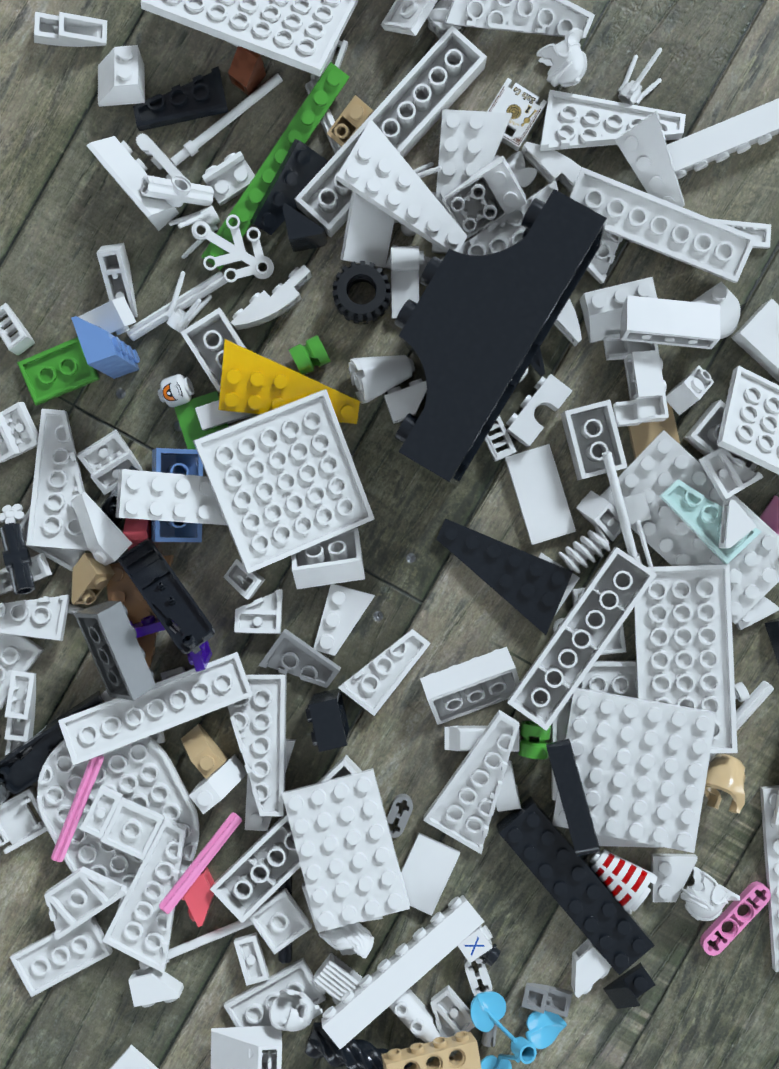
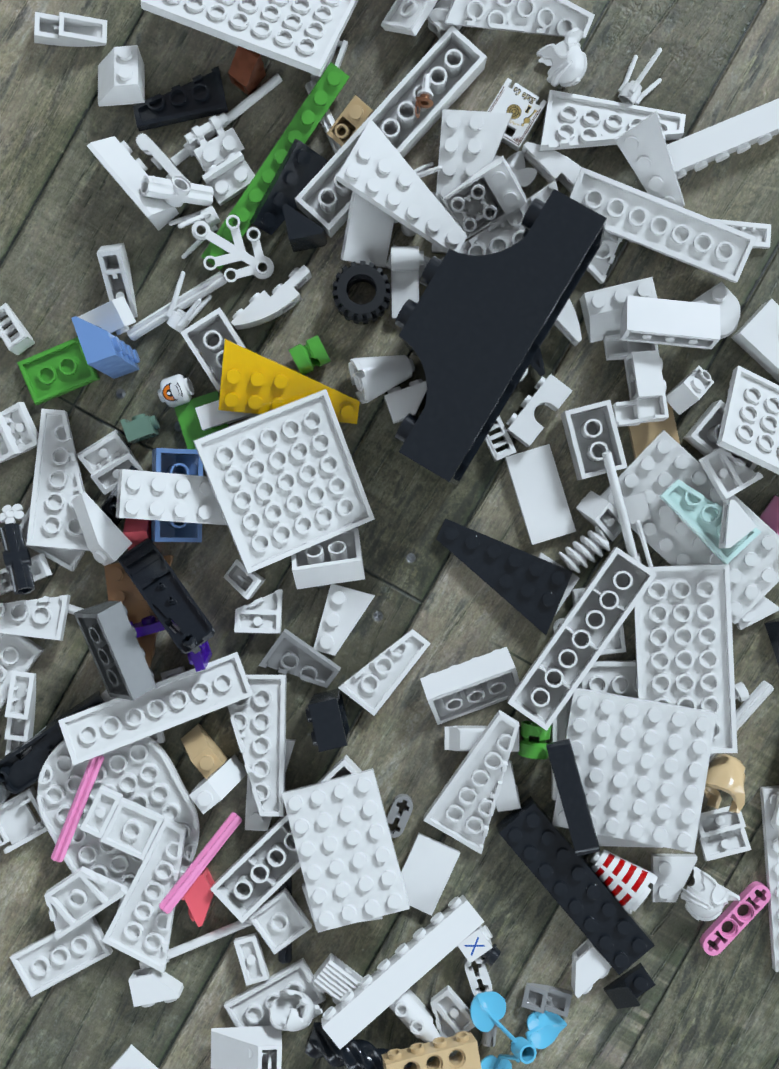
(89, 579): tan slope -> none
(140, 428): none -> sand green brick
(218, 148): none -> white plate
(350, 939): white hair -> none
(424, 96): none -> piece
(722, 833): none -> white slope

